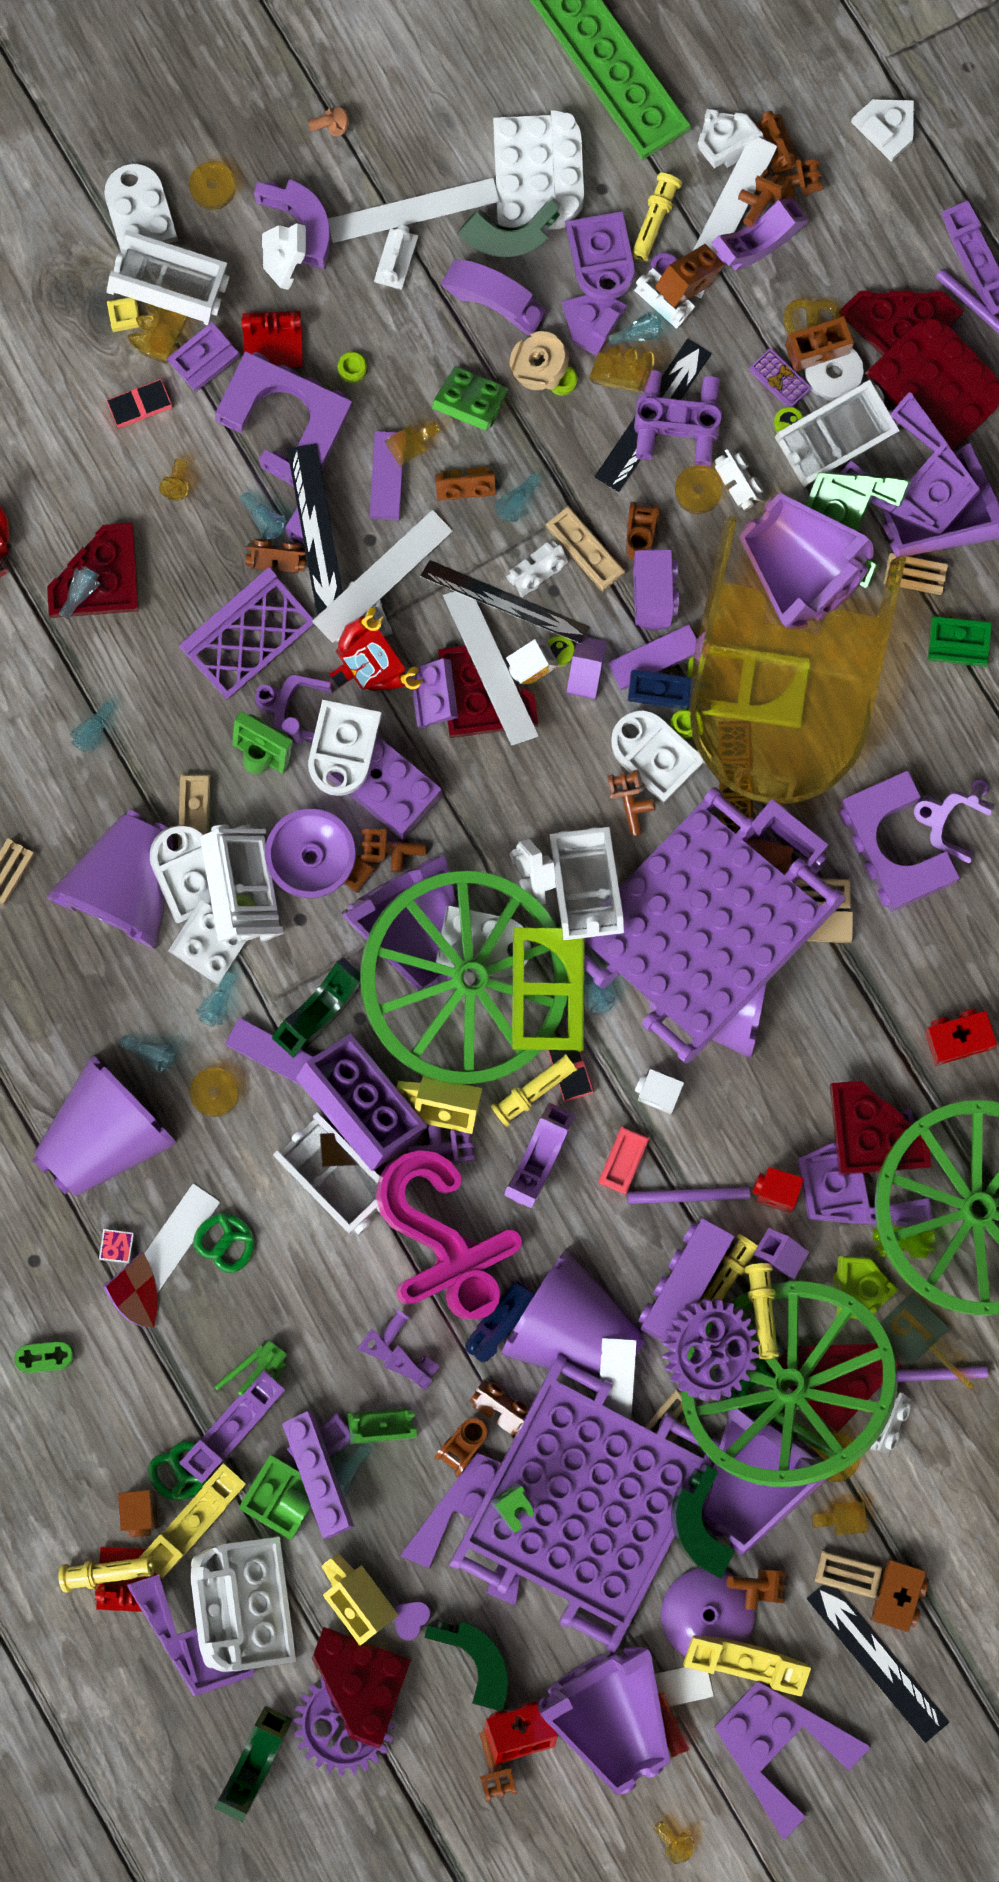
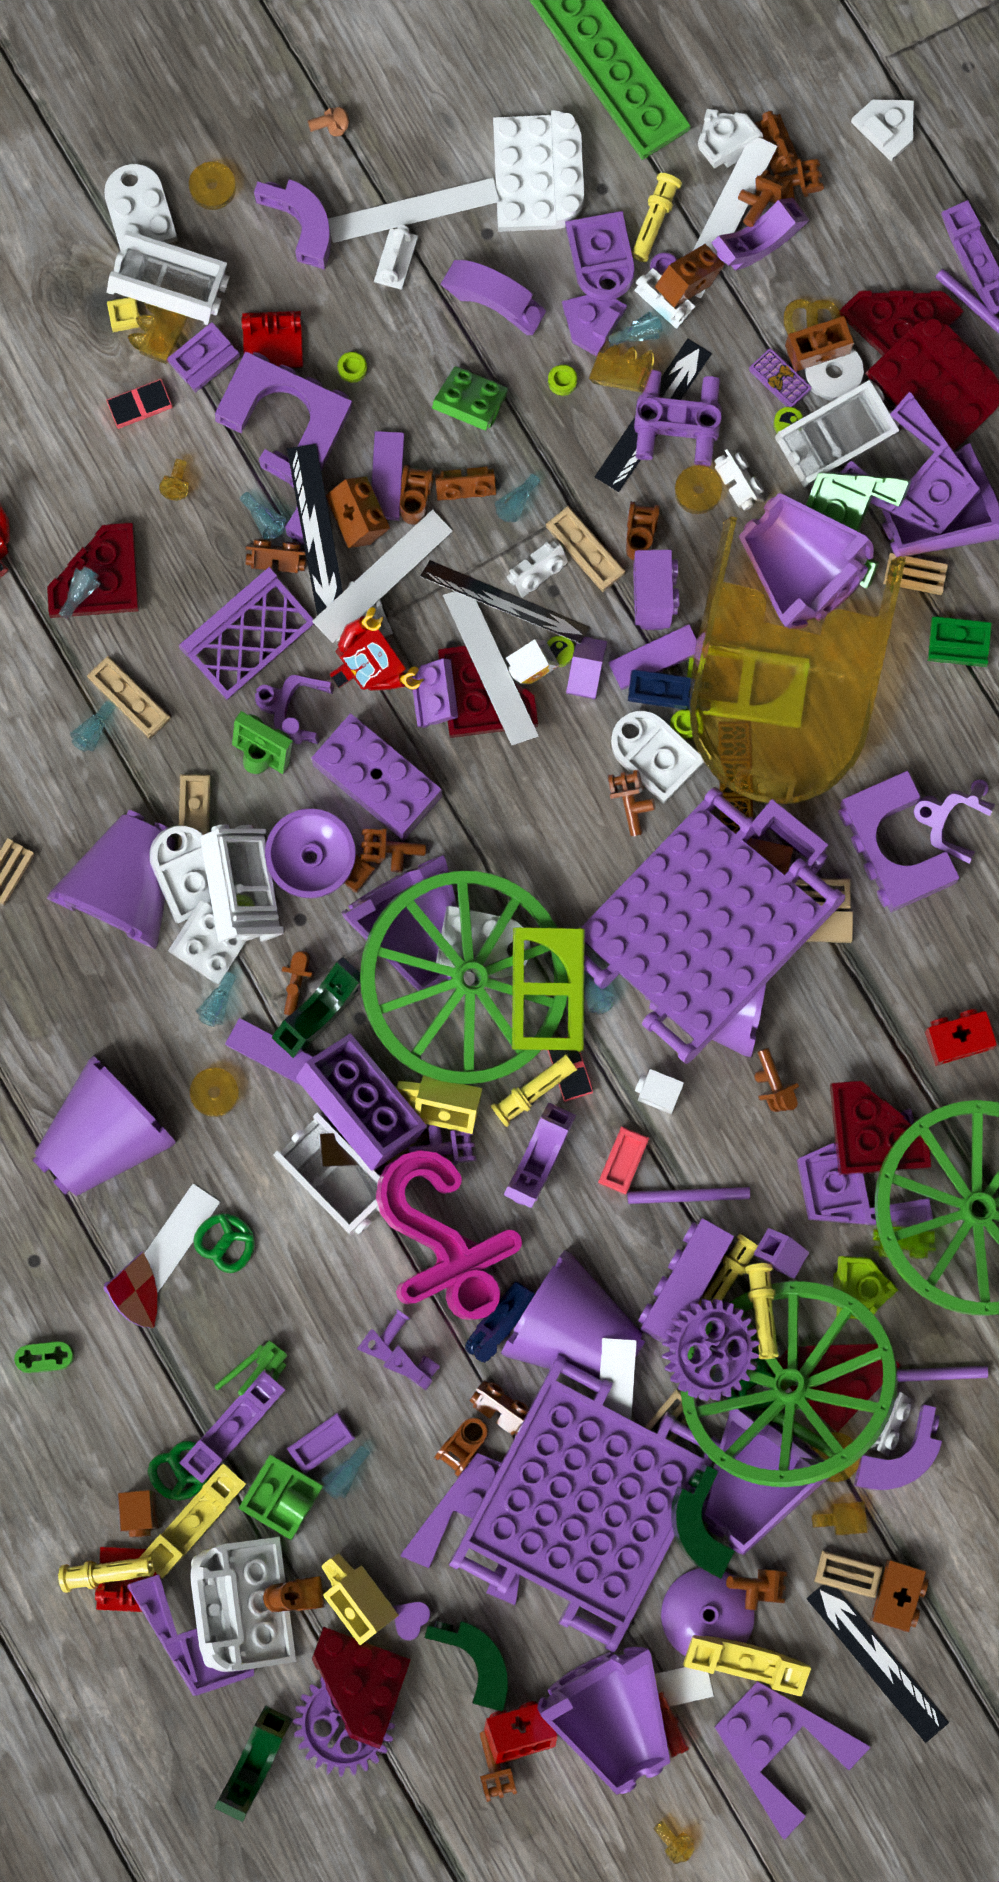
(116, 1246): tile -> none
(128, 697): none -> tan tile
(154, 1054): clear light blue cone -> none
(282, 251): white plate -> none
(295, 1595): none -> dark orange piece
(298, 968): none -> dark orange arm
(318, 1475): medium lavender plate -> none
(344, 745): white plate -> none
(357, 512): none -> dark orange brick
(381, 1426): bright green hinge -> none
(409, 444): clear yellow plate -> none
(415, 488): none -> dark orange piece
(508, 1505): bright green hinge -> none
(509, 241): dark green arch -> none
(535, 870): white plate -> none
(548, 373): tan plate -> none
(586, 883): door -> none
(777, 1189): red brick -> none
(780, 1096): none -> dark orange arm
(898, 1472): none -> medium lavender arch
(914, 1330): piece -> none

